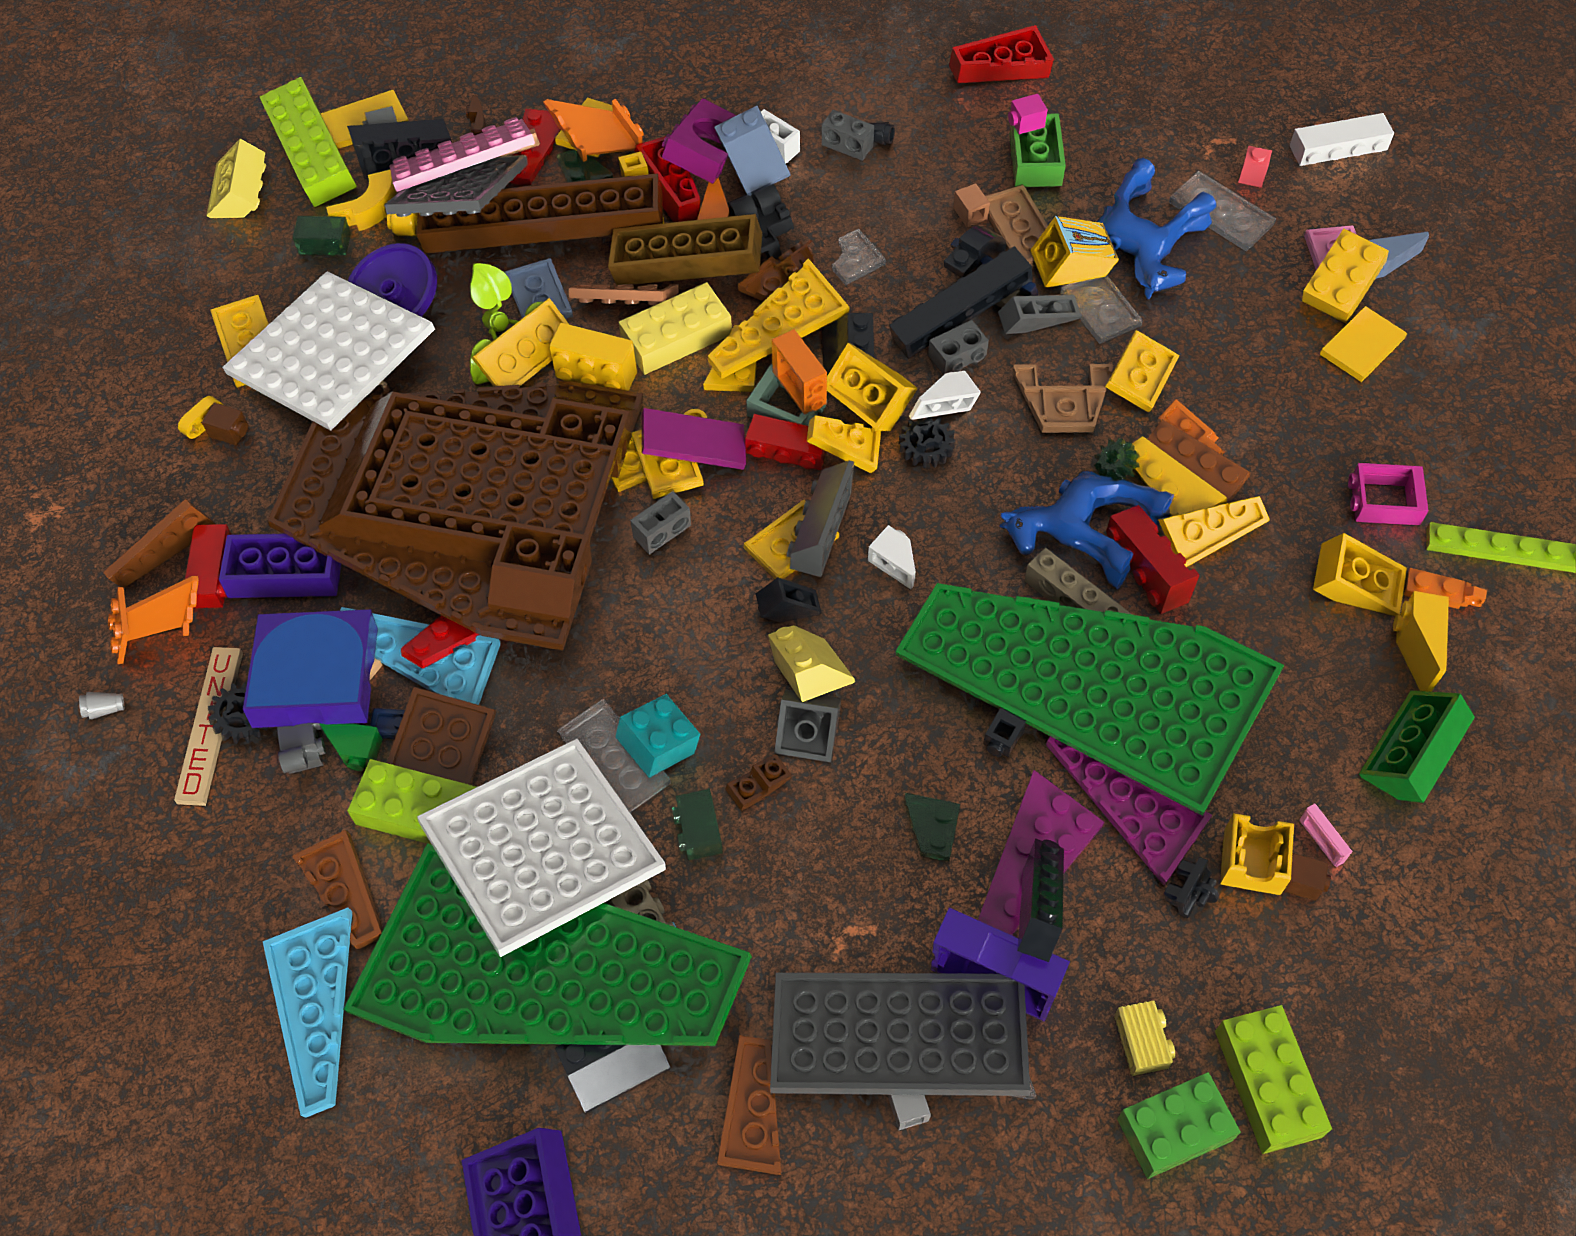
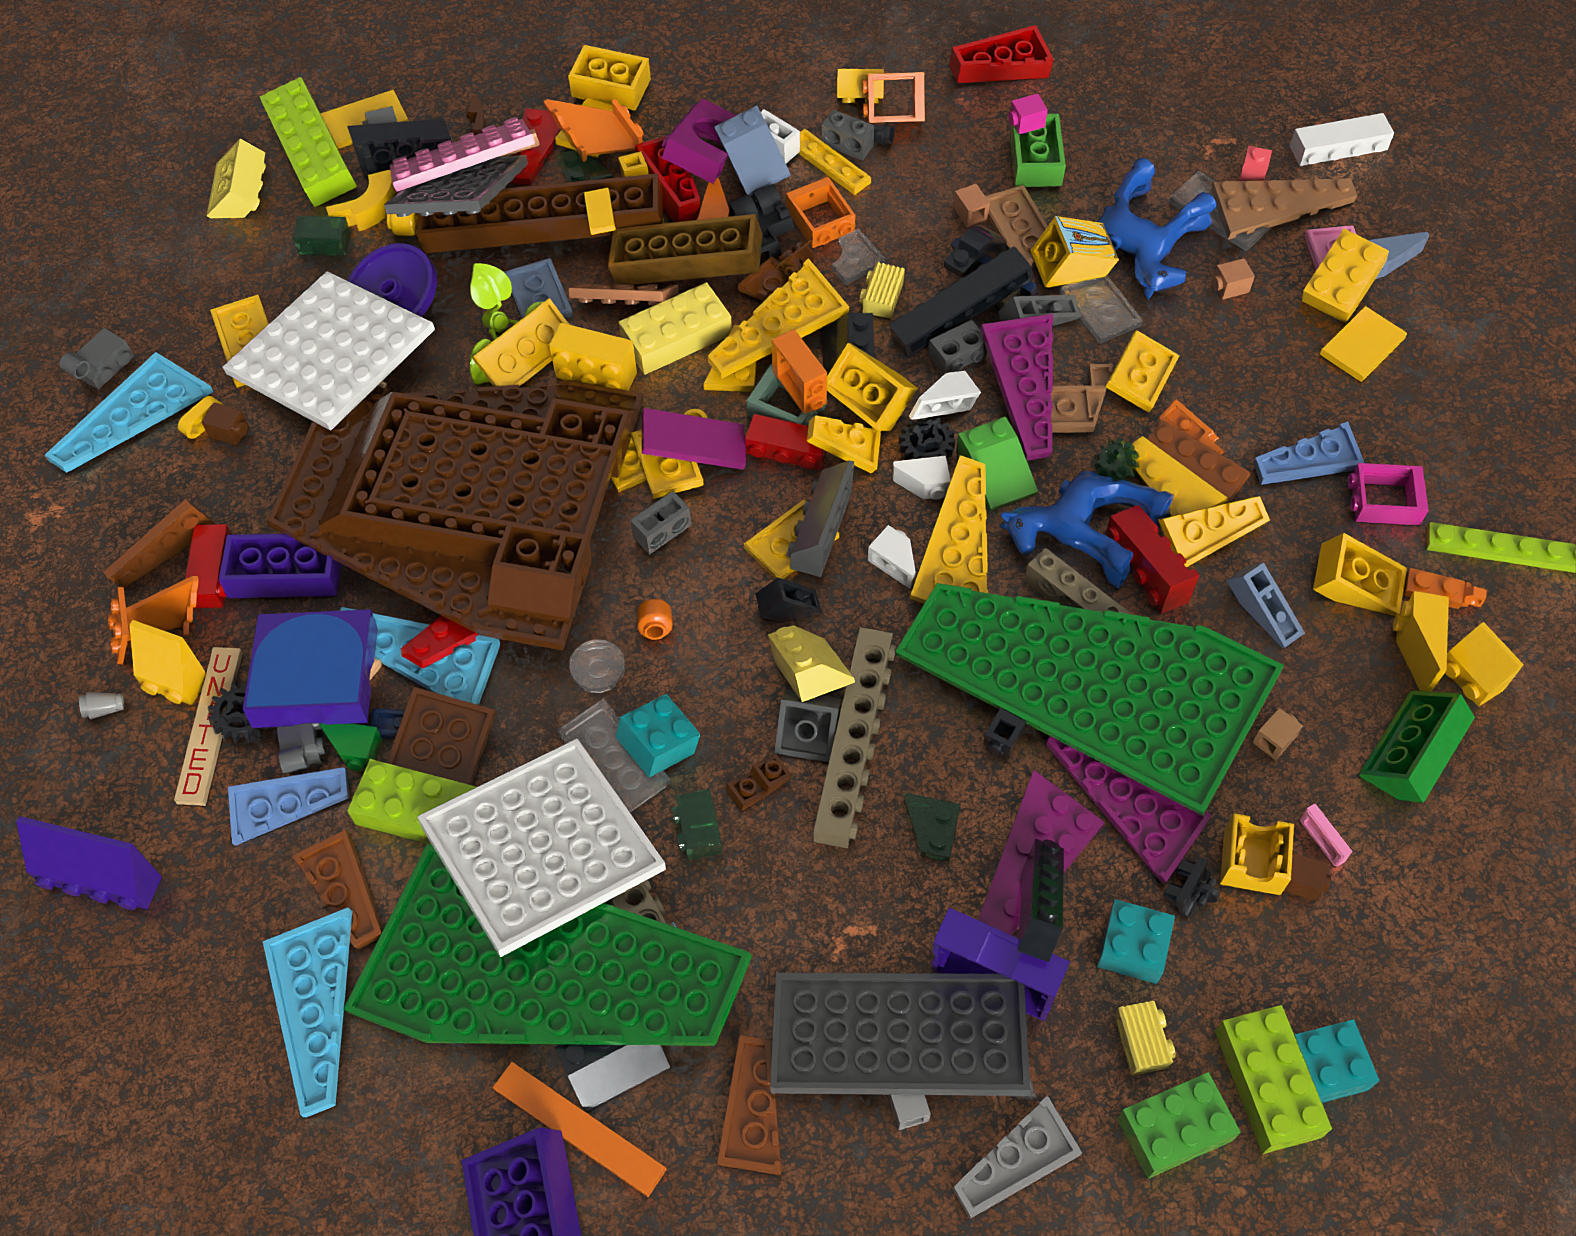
(87, 864): none -> dark purple slope
(98, 359): none -> dark grey hinge
(138, 403): none -> medium azure wing
(165, 664): none -> yellow slope
(277, 802): none -> medium blue wing
(580, 1129): none -> orange tile
(597, 666): none -> clear tile
(599, 211): none -> yellow tile
(609, 76): none -> yellow brick
(654, 619): none -> orange head
(822, 192): none -> orange window
(828, 827): none -> dark tan brick
(832, 163): none -> yellow tile
(850, 84): none -> yellow slope
(882, 290): none -> light yellow brick
(917, 93): none -> window
(923, 476): none -> white slope
(959, 538): none -> yellow wing
(1005, 463): none -> bright green slope
(1022, 1157): none -> light grey wing
(1024, 370): none -> magenta wing
(1136, 941): none -> teal brick
(1233, 279): none -> nougat brick
(1265, 603): none -> sand blue slope
(1274, 202): none -> medium nougat wing
(1277, 733): none -> medium nougat brick
(1322, 455): none -> medium blue wing
(1337, 1060): none -> teal brick
(1482, 665): none -> yellow slope

